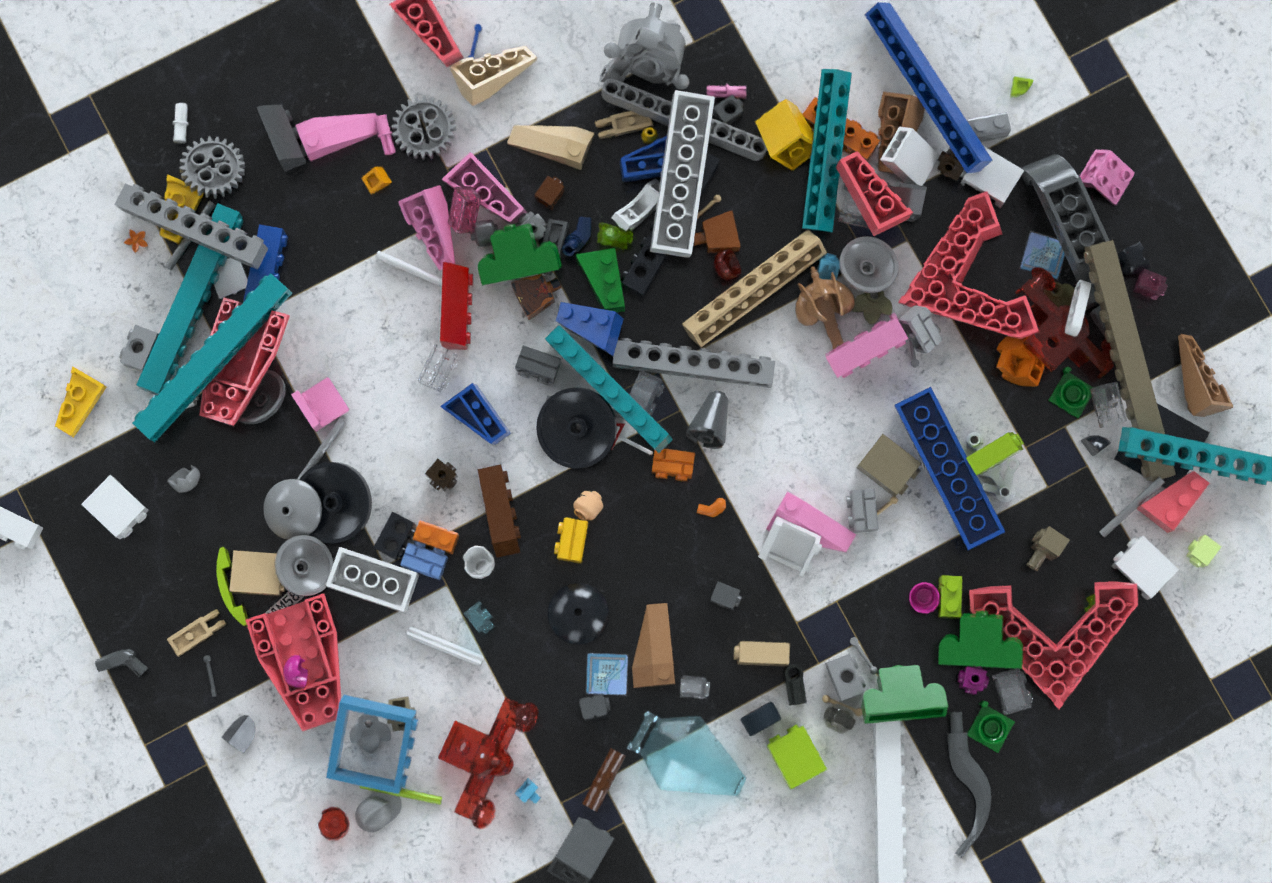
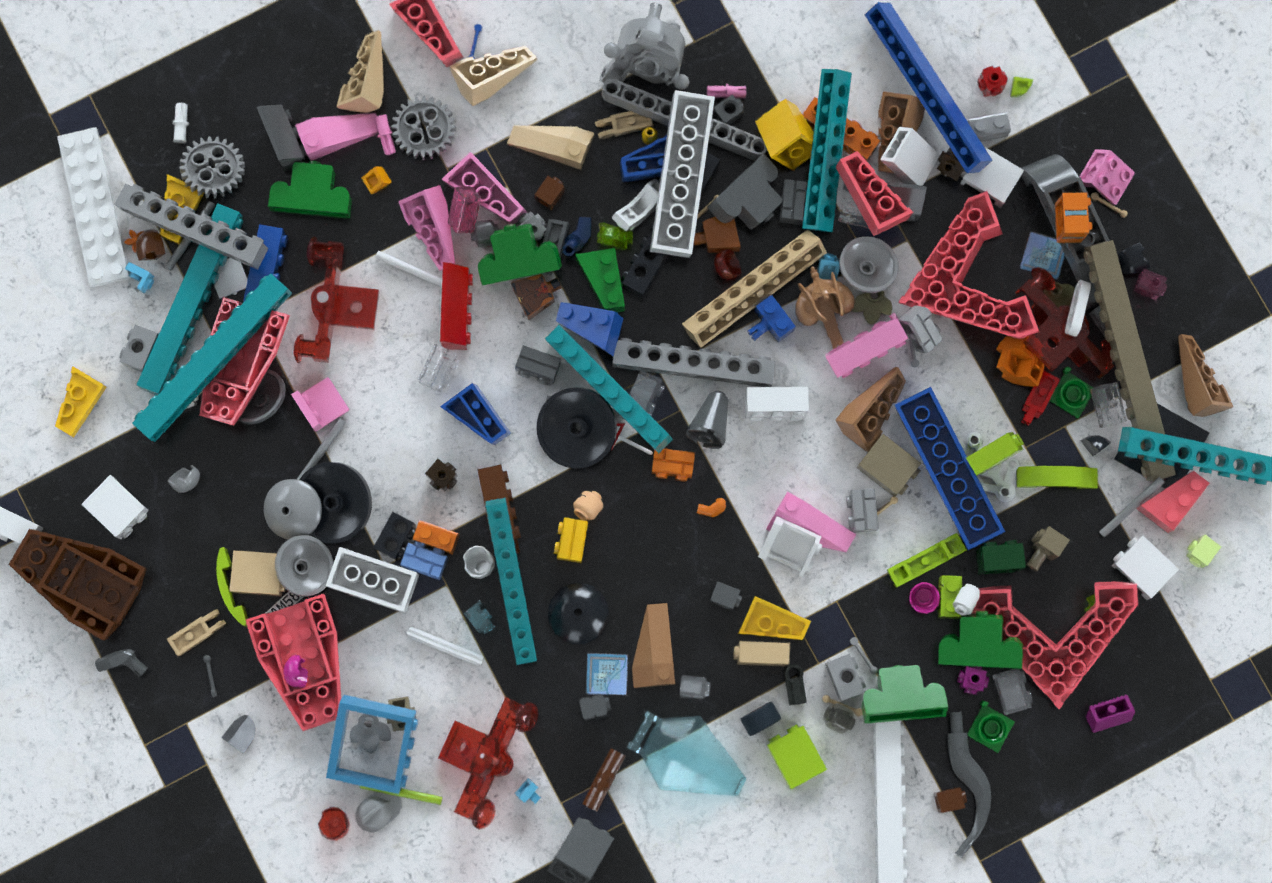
(80, 580): none -> reddish brown wedge
(93, 207): none -> white plate
(140, 274): none -> medium azure bracket
(149, 245): none -> reddish brown brick
(311, 192): none -> green brick
(333, 303): none -> clear red piece
(365, 85): none -> tan wedge
(511, 580): none -> teal brick
(749, 195): none -> dark grey brick
(772, 319): none -> blue brick
(773, 621): none -> yellow wing
(776, 403): none -> white brick
(793, 202): none -> dark grey brick
(866, 414): none -> medium nougat wedge
(926, 560): none -> lime slope
(950, 800): none -> reddish brown brick
(966, 599): none -> white brick
(990, 86): none -> red brick
(1000, 558): none -> dark green brick
(1039, 397): none -> red hinge
(1057, 477): none -> lime slope
(1072, 217): none -> orange container
(1094, 196): none -> tan hinge
(1110, 713): none -> magenta brick

